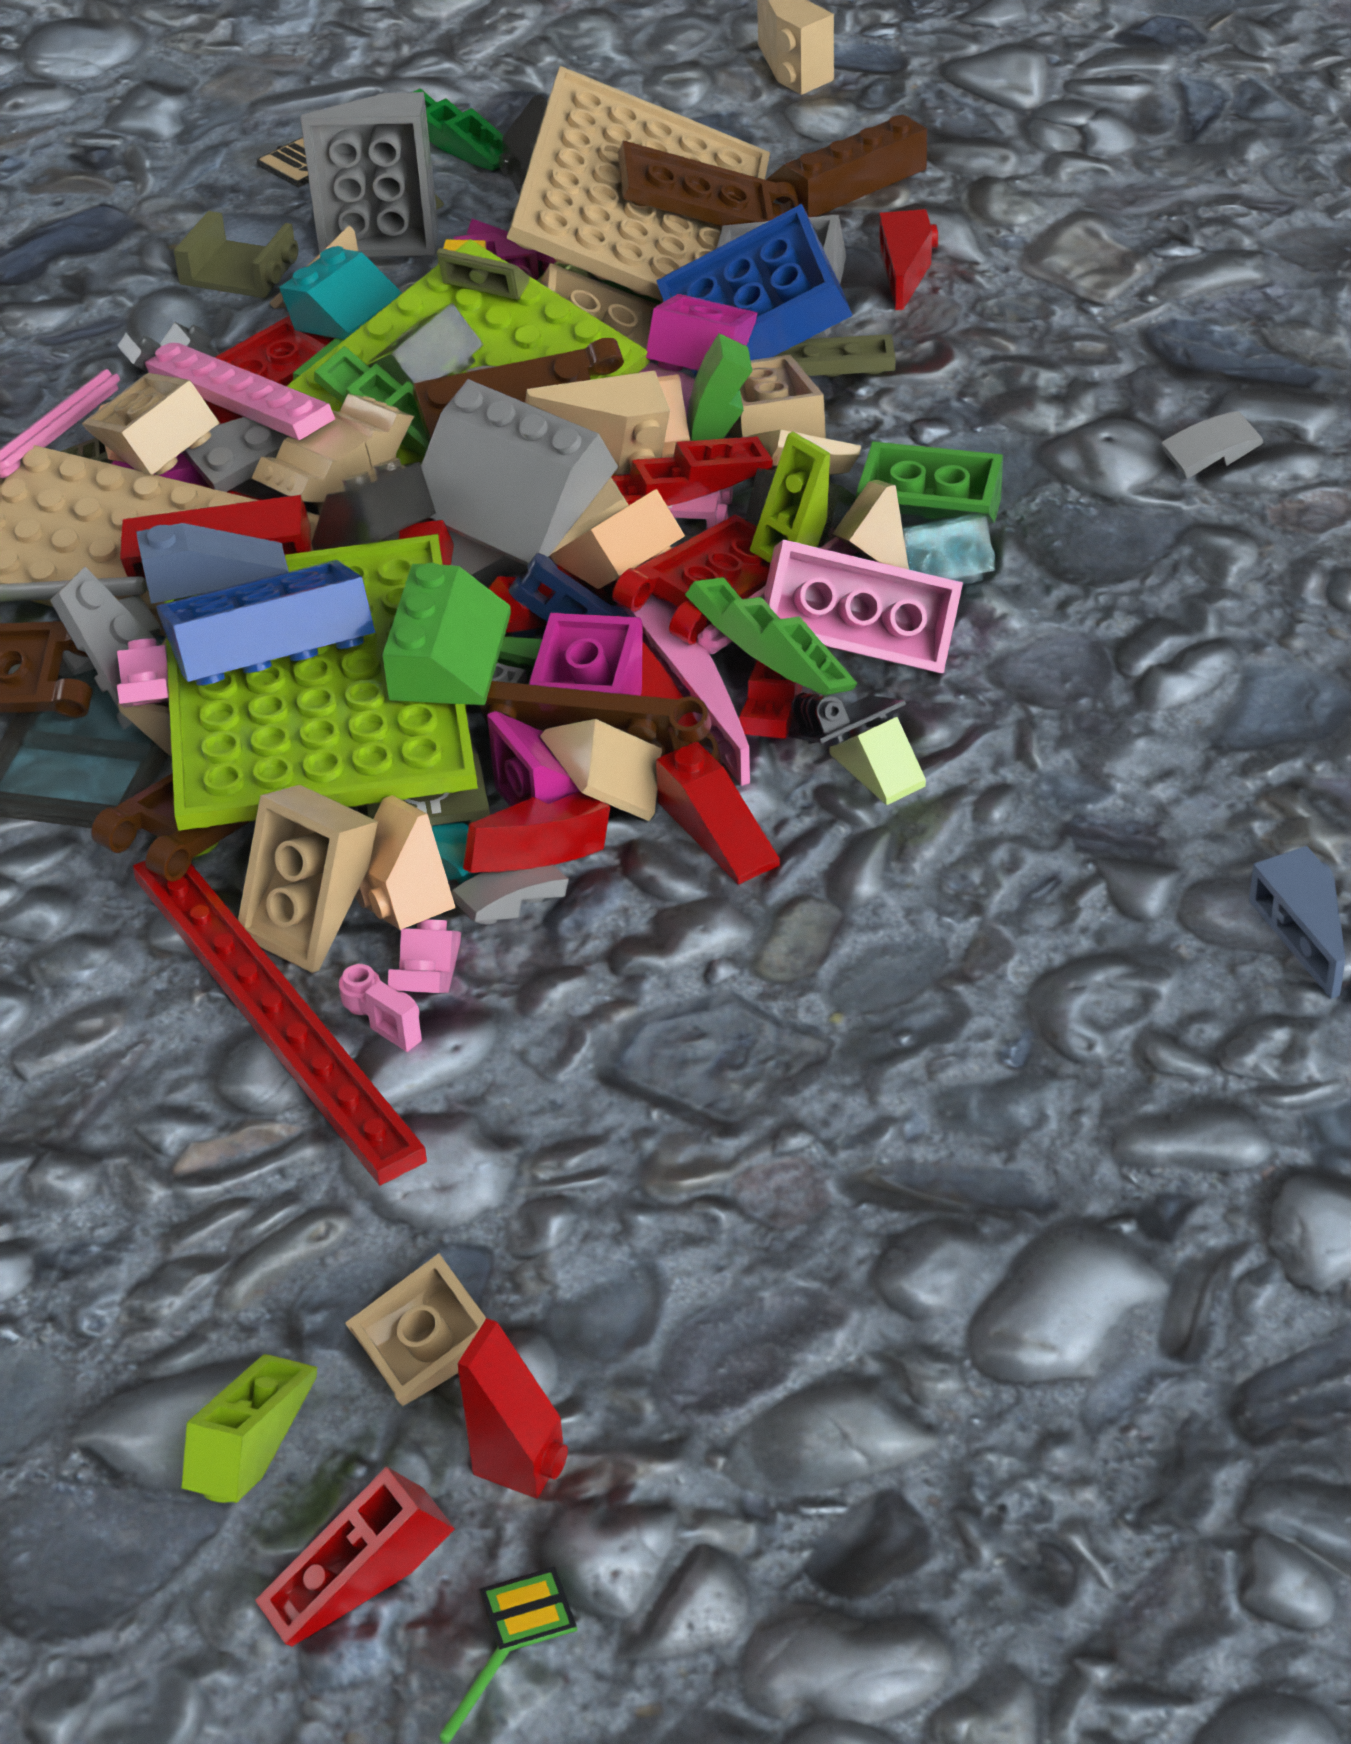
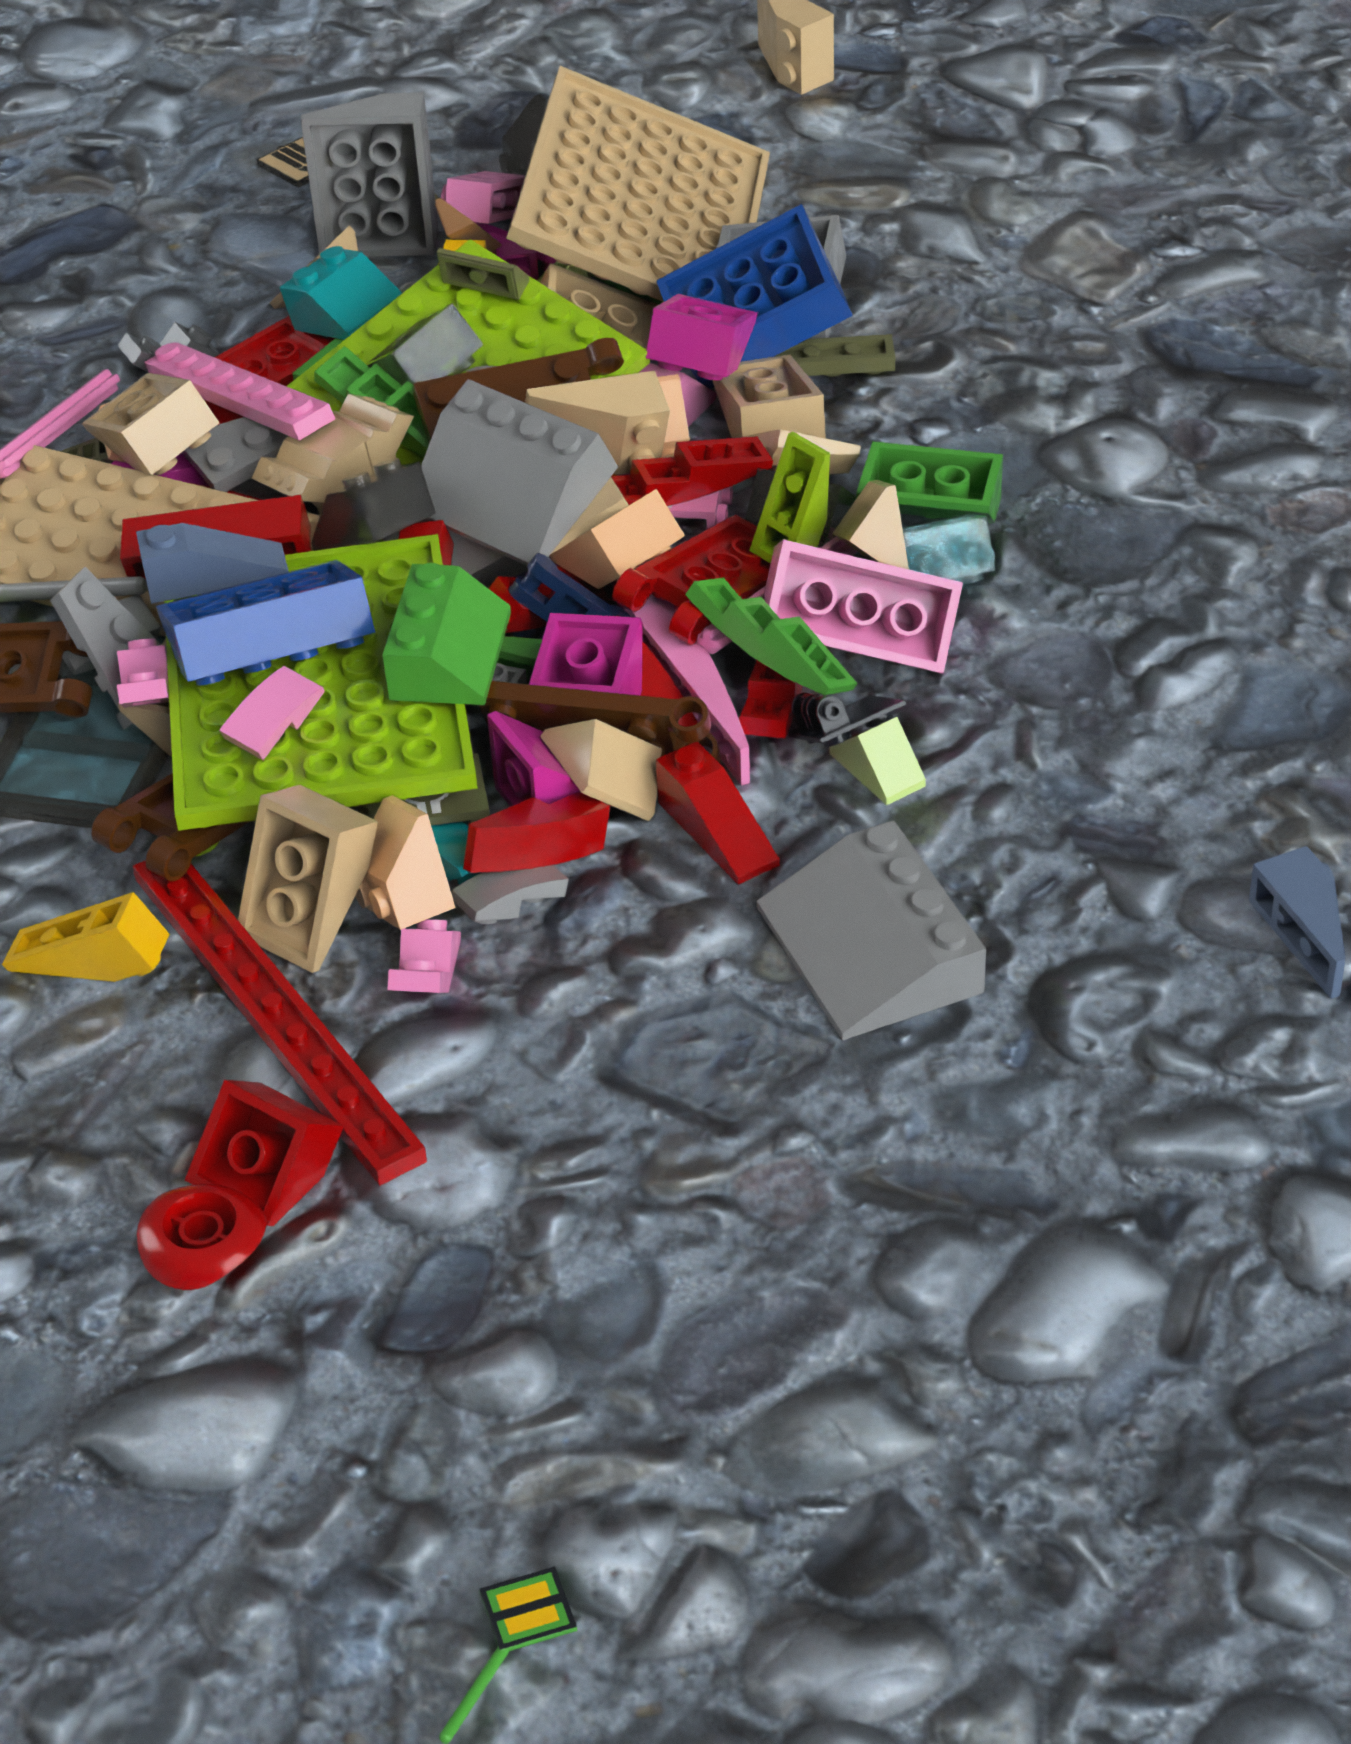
(92, 943): none -> yellow slope
(198, 1234): none -> red hat
(229, 266): olive panel -> none
(243, 1427): lime slope -> none
(264, 1147): none -> red slope
(269, 709): none -> bright pink slope
(356, 1556): red slope -> none
(389, 1011): bright pink plate -> none
(419, 1329): tan slope -> none
(460, 227): none -> medium nougat slope
(463, 133): green slope -> none
(484, 195): none -> bright pink brick
(508, 1417): red slope -> none
(698, 188): reddish brown hinge -> none
(716, 389): bright green slope -> none
(856, 165): reddish brown slope -> none
(874, 933): none -> light grey slope
(906, 251): red slope -> none
(1213, 439): light grey slope -> none

